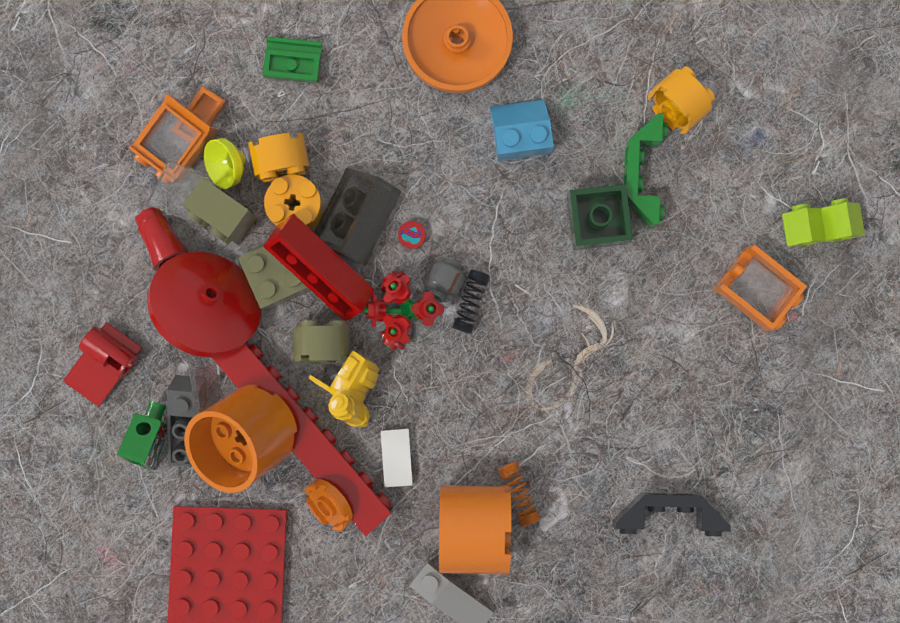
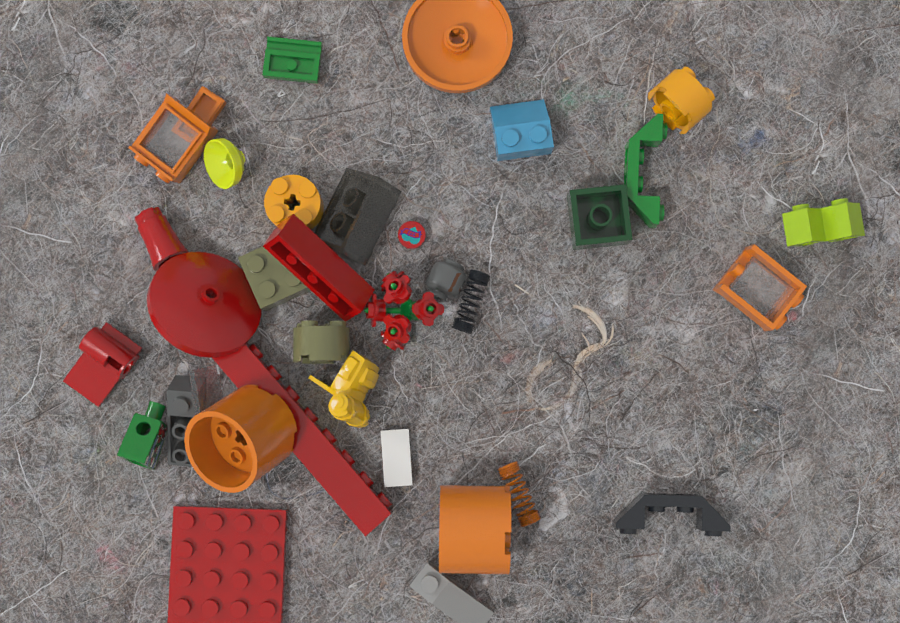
(174, 188): clear piece -> none
(213, 207): olive brick -> none
(279, 156): light orange brick -> none
(328, 504): orange tile -> none

